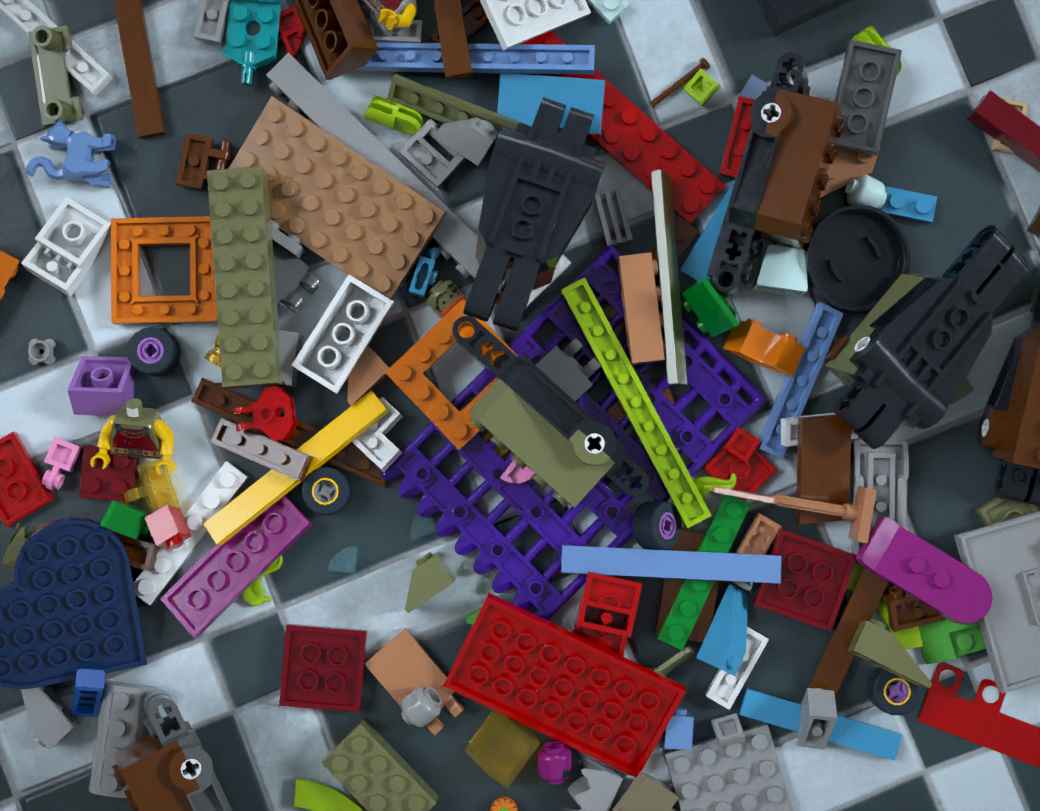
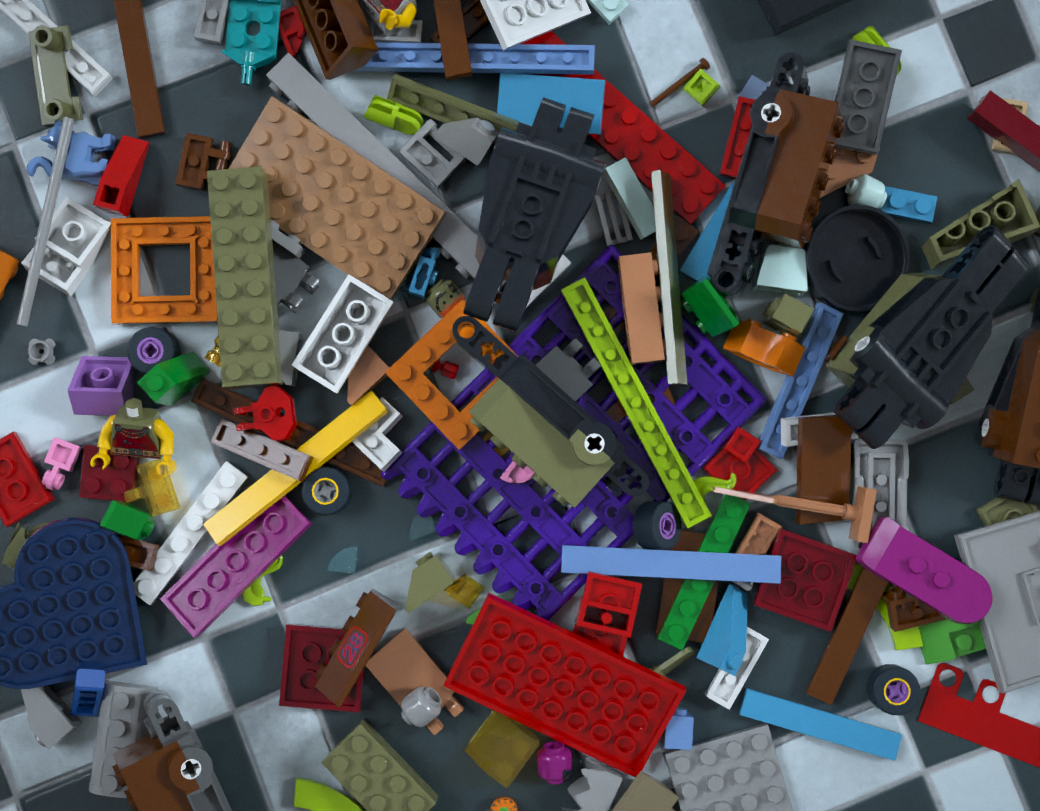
(45, 222): none -> light grey piece
(121, 177): none -> red slope
(168, 527): brick -> none
(174, 378): none -> green slope
(356, 647): none -> reddish brown slope
(447, 369): none -> red piece
(465, 590): none -> clear yellow slope
(631, 197): none -> light aqua tile
(728, 730): light grey tile -> none
(787, 315): none -> olive brick
(816, 718): light grey slope -> none
(885, 651): olive slope -> none
(1006, 210): none -> olive wedge

